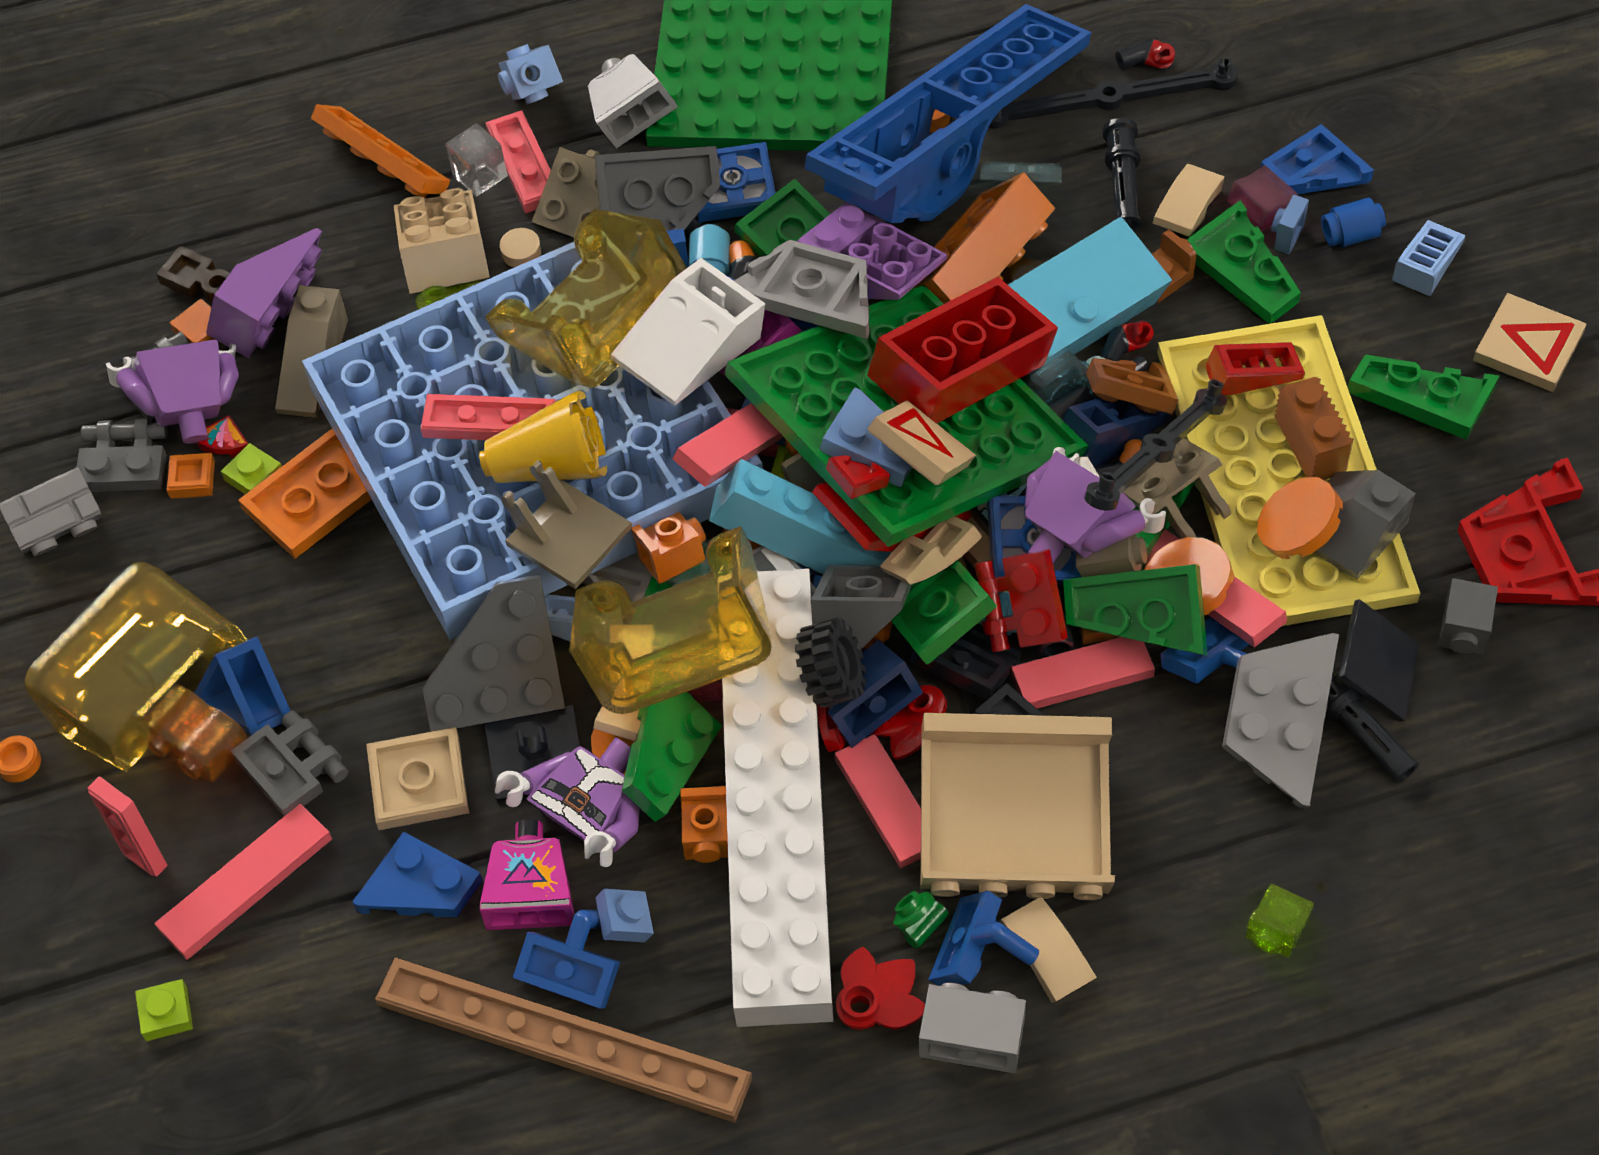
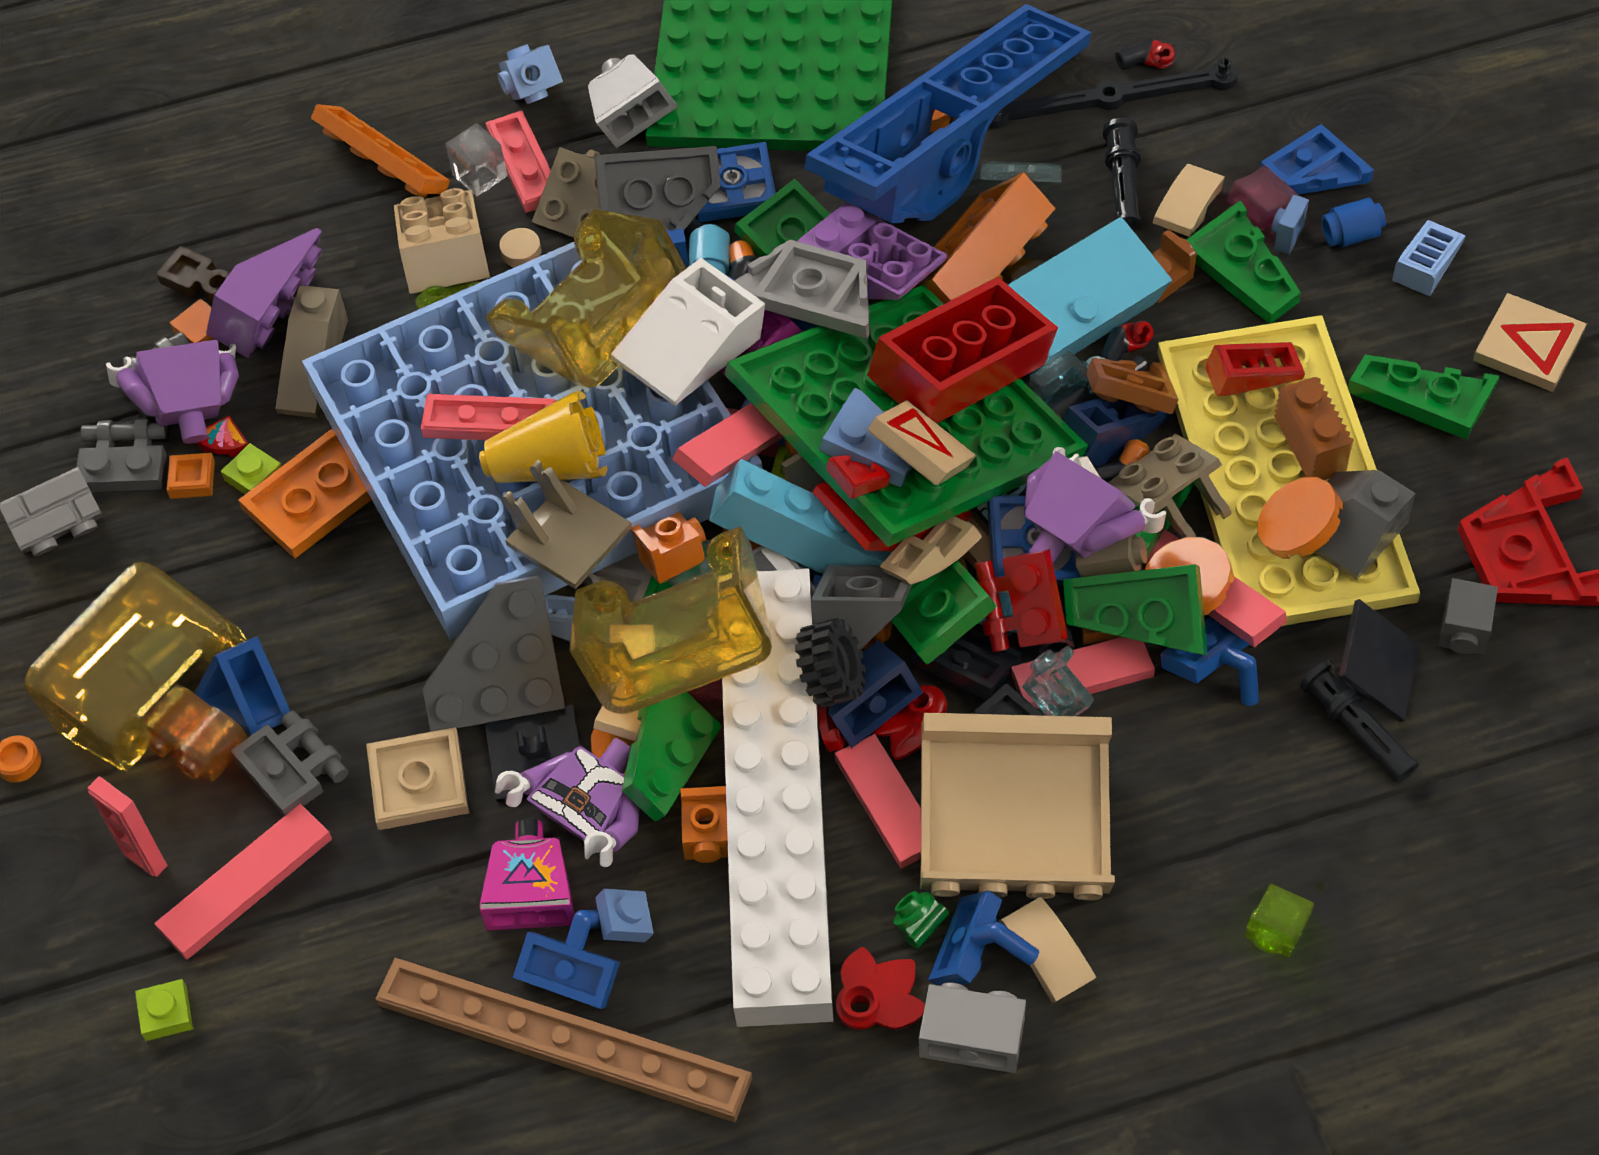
(418, 881): blue wing -> none
(1055, 686): none -> clear light blue bracket
(1155, 448): black piece -> none
(1281, 712): light grey wing -> none

